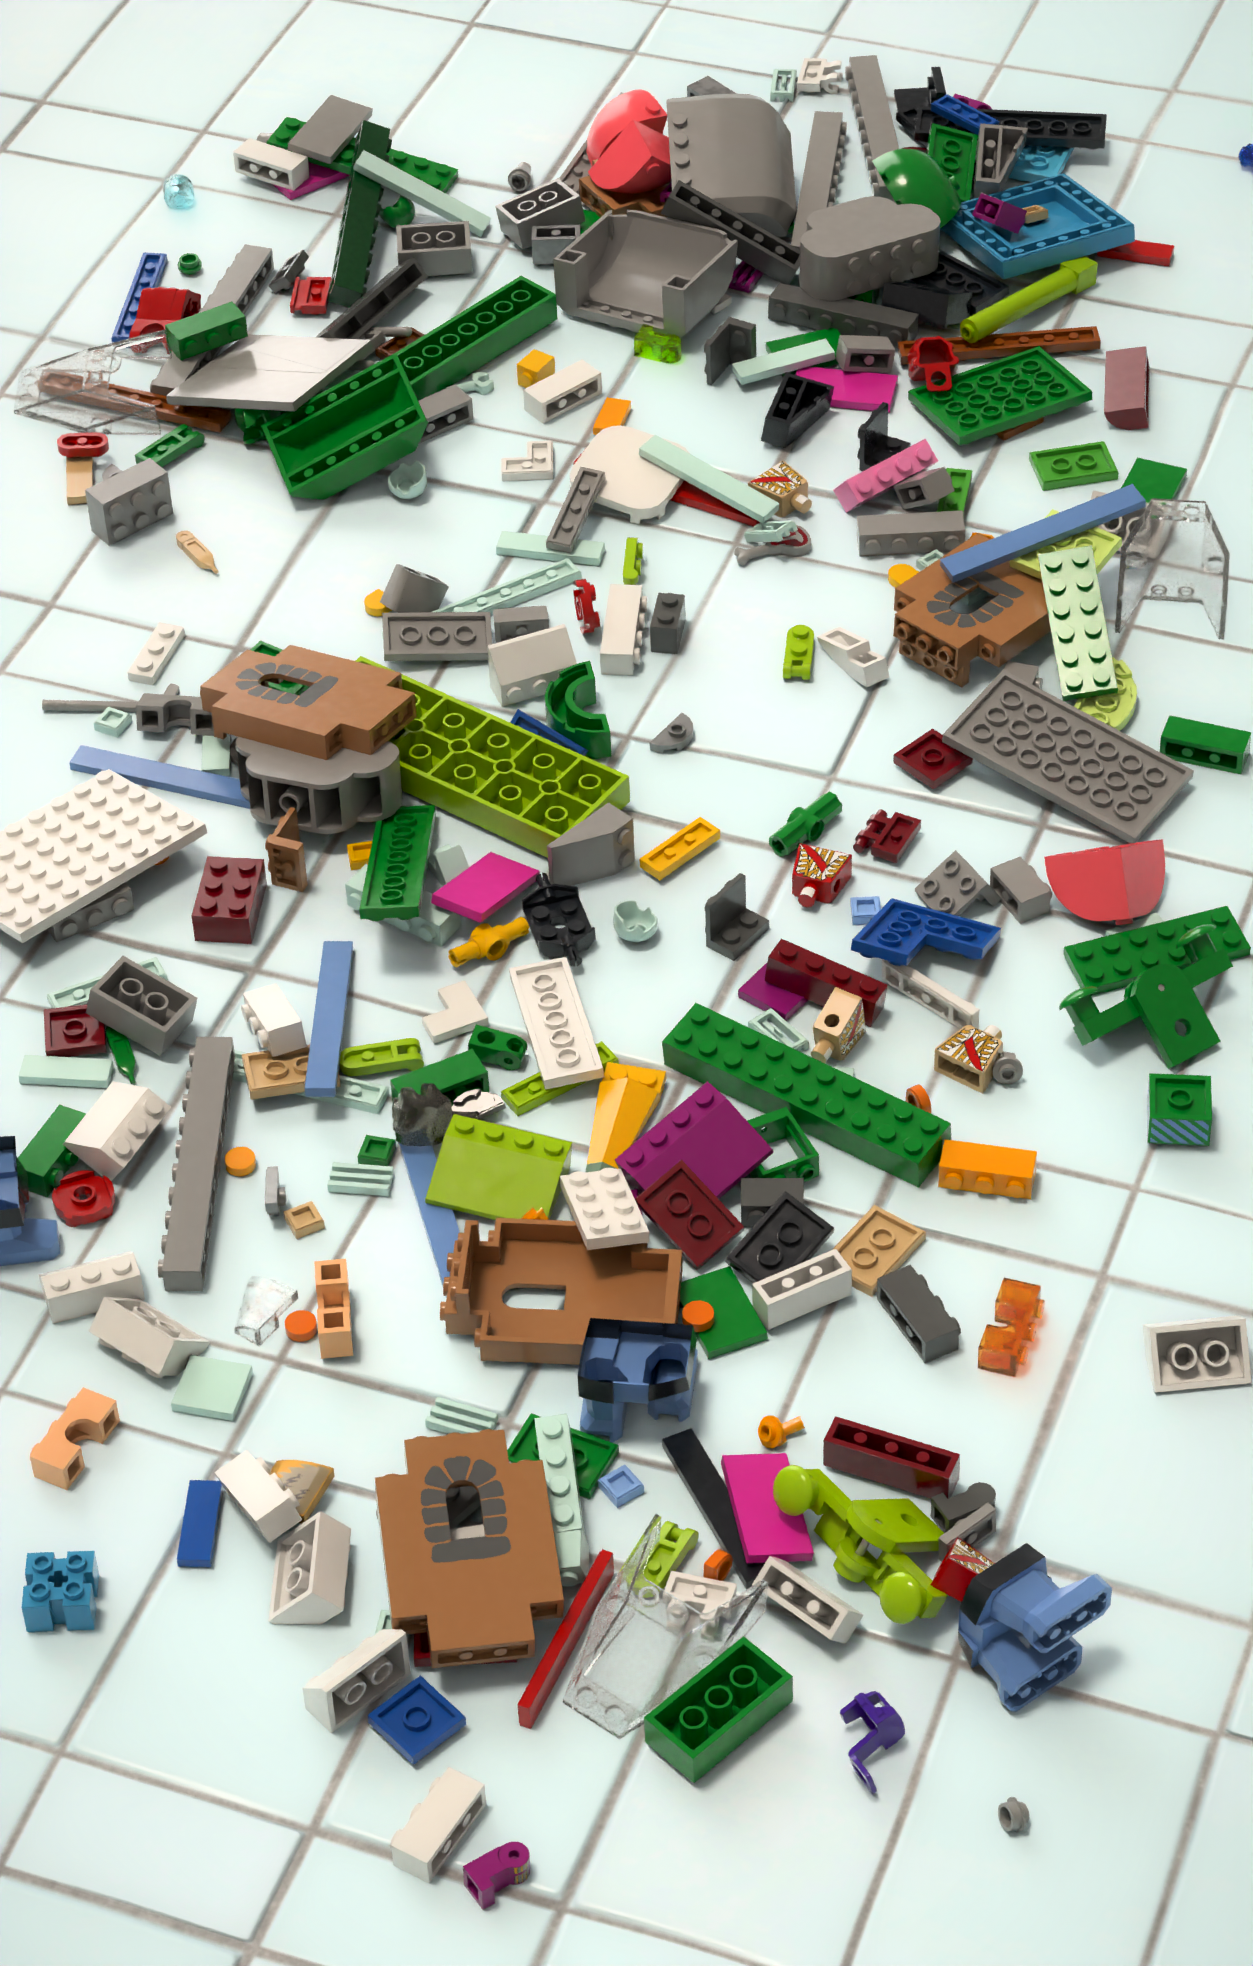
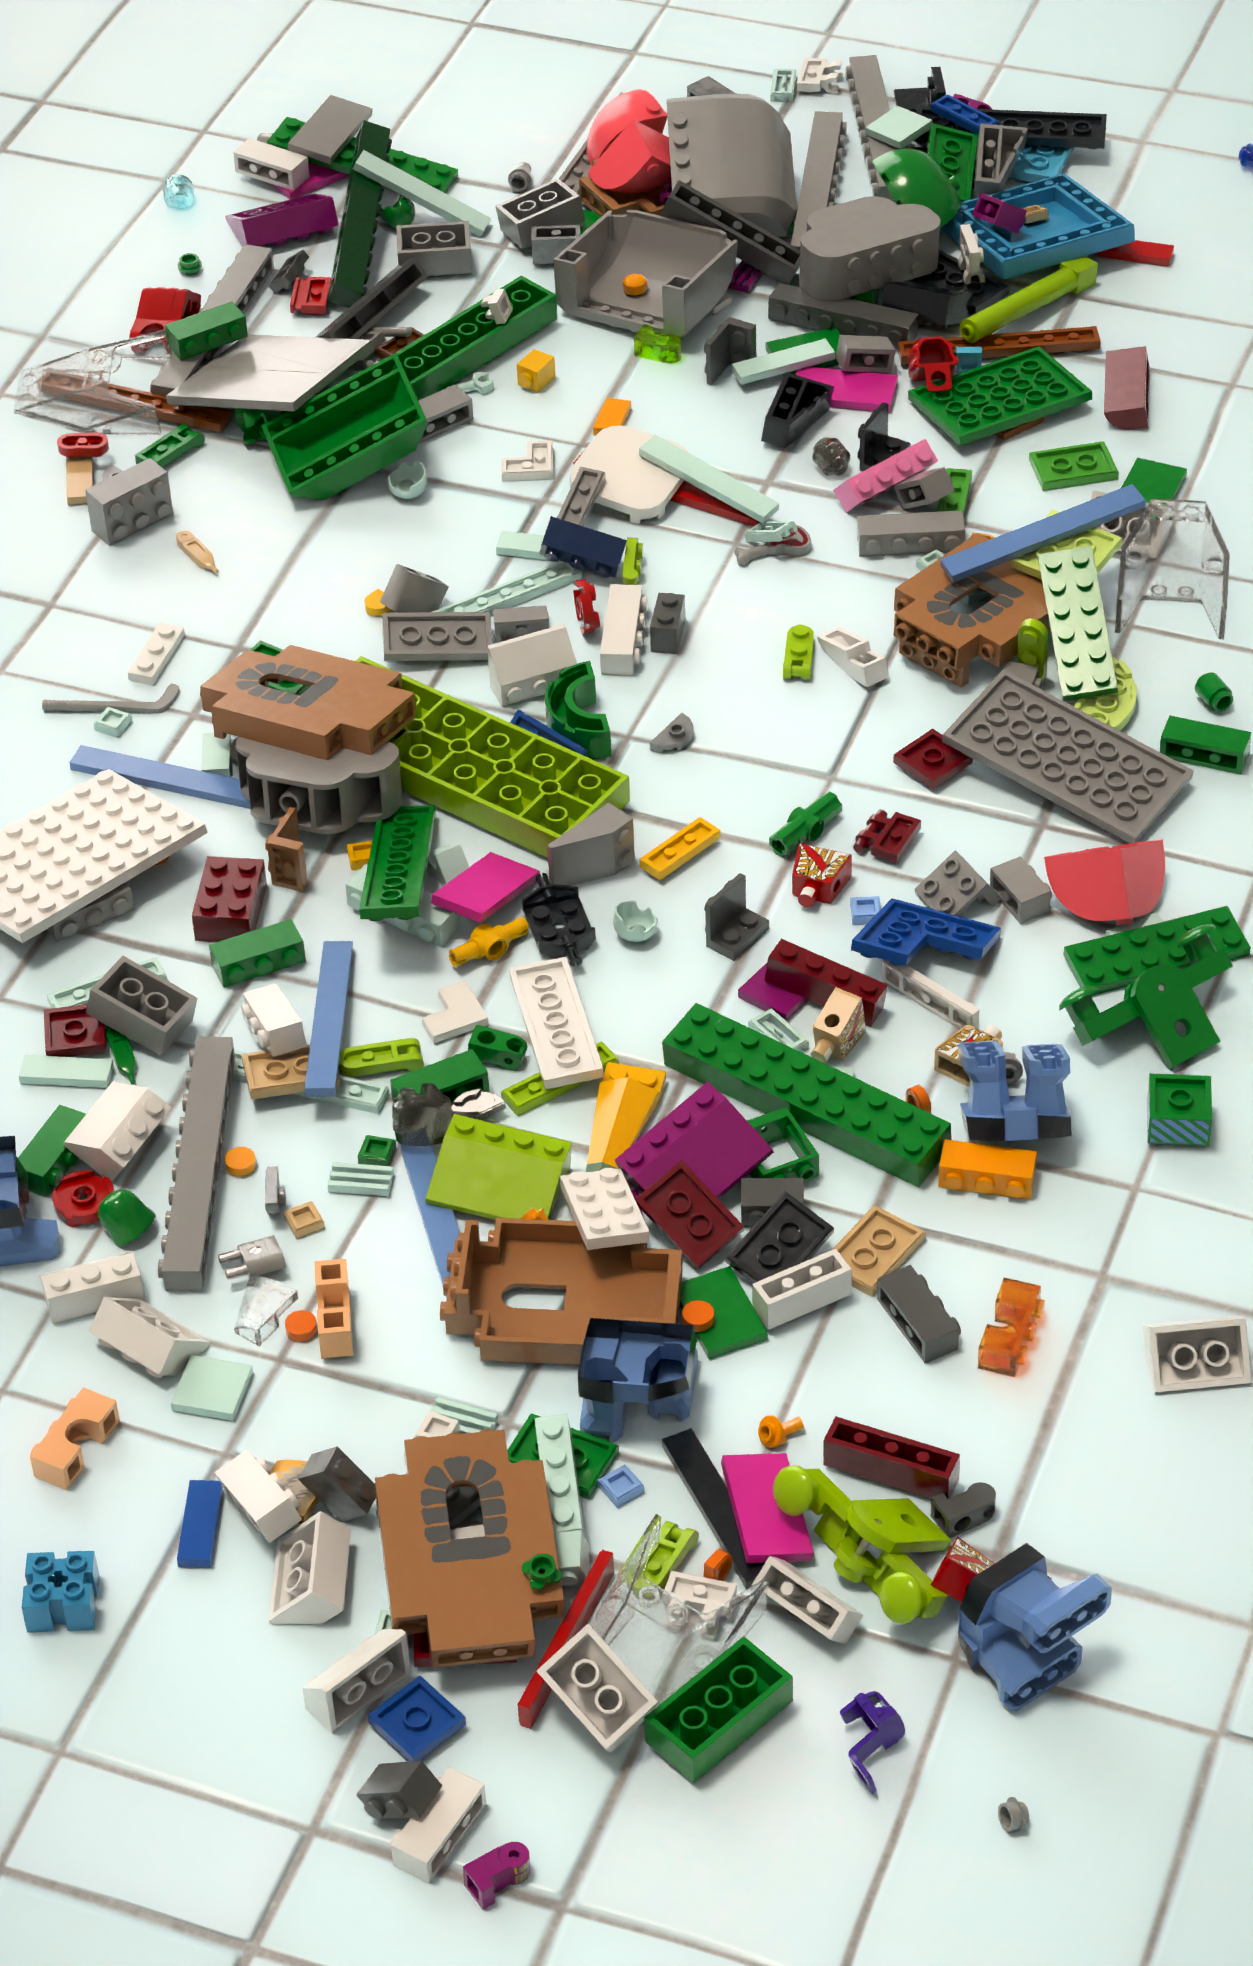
(124, 1216): none -> green hair
(147, 275): blue tile -> none
(162, 711): light grey arch -> none
(256, 1256): none -> light grey piece
(257, 953): none -> green brick
(284, 220): none -> magenta slope
(338, 1484): none -> flat silver brick
(399, 1790): none -> dark grey brick
(437, 1425): none -> white tile
(499, 306): none -> white tile
(545, 1563): none -> green plate
(562, 391): white brick -> none
(582, 547): none -> dark blue brick
(598, 1688): none -> white slope
(634, 284): none -> light orange tile
(785, 487): torso -> none
(831, 456): none -> clear smoke head
(898, 127): none -> light aqua tile
(900, 573): yellow tile -> none
(968, 358): none -> medium azure plate
(970, 254): none -> white plate
(971, 1529): light grey plate -> none
(1001, 1117): none -> medium blue piece
(1033, 645): none -> lime plate
(1214, 692): none -> green brick

